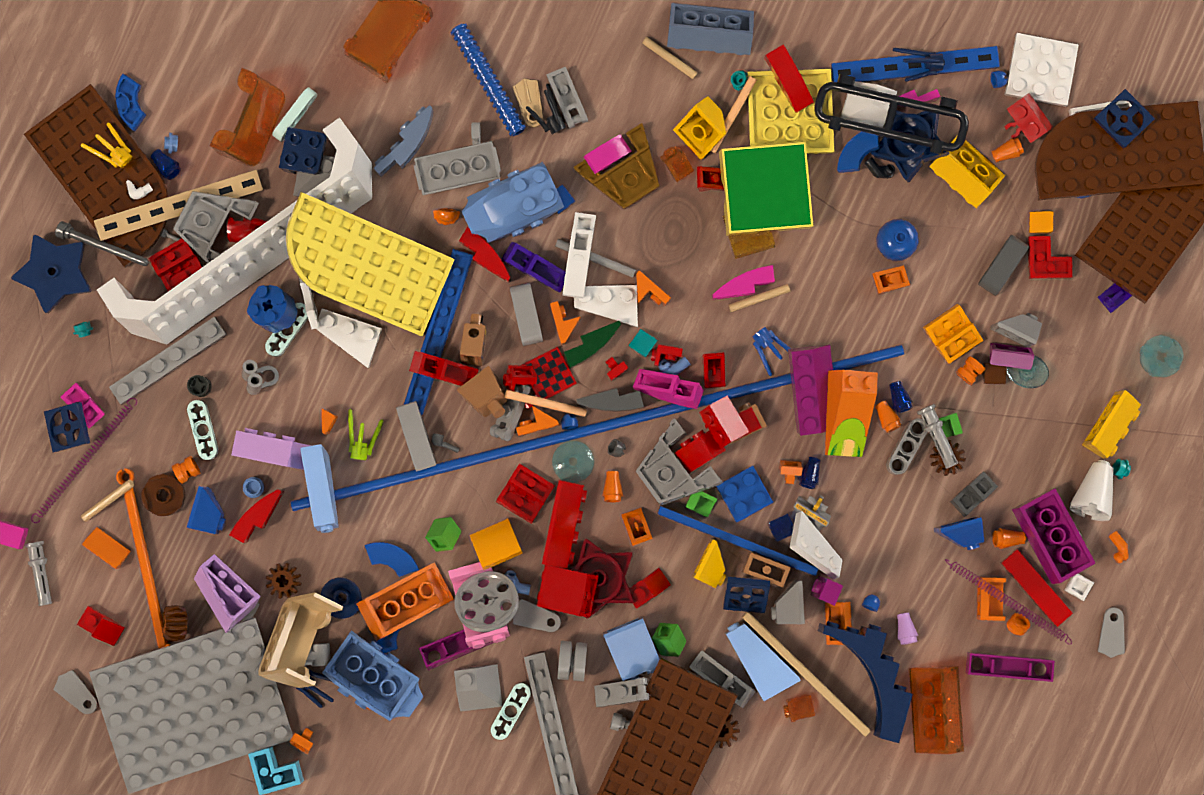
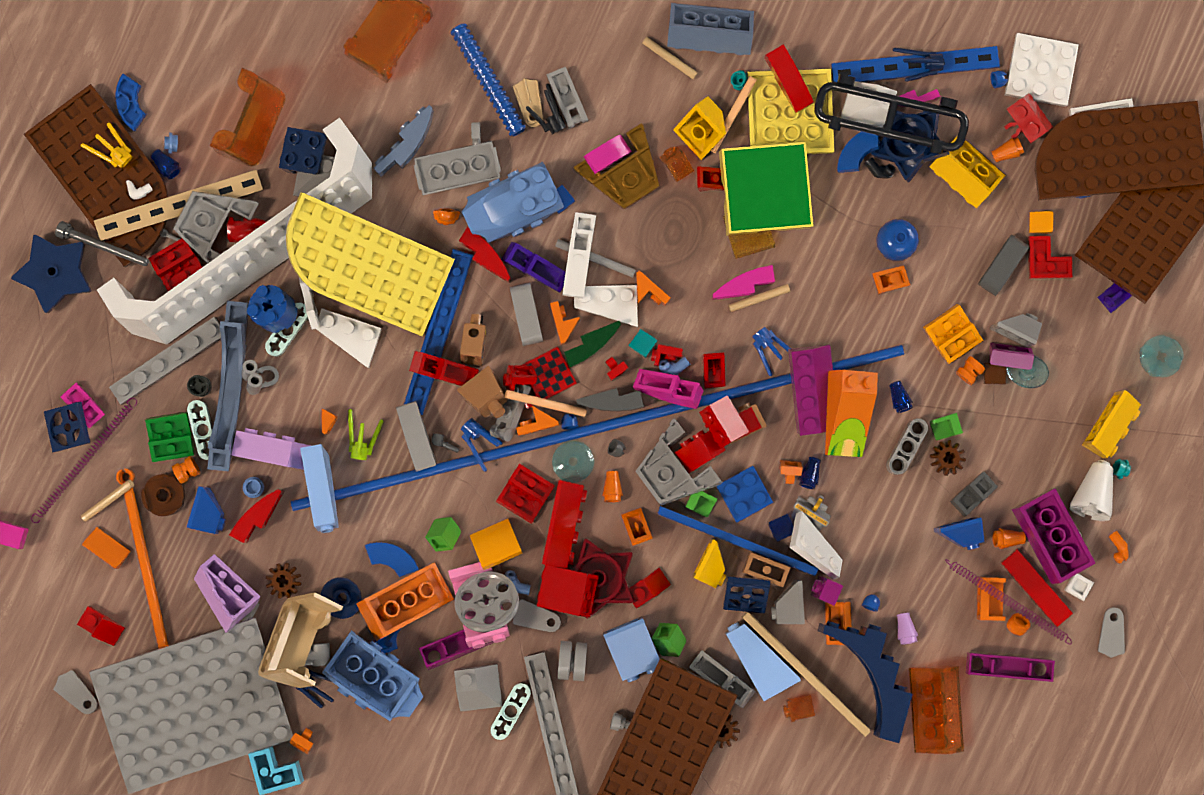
(38, 562): light grey pin -> none
(83, 329): teal plate -> none
(170, 436): none -> green slope
(174, 623): reddish brown gear -> none
(233, 356): none -> sand blue slope
(295, 113): light aqua beam -> none
(474, 430): none -> blue plant
(621, 692): light grey plate -> none
(889, 419): orange cone -> none
(934, 426): light grey pin -> none
(1136, 107): dark blue piece -> none

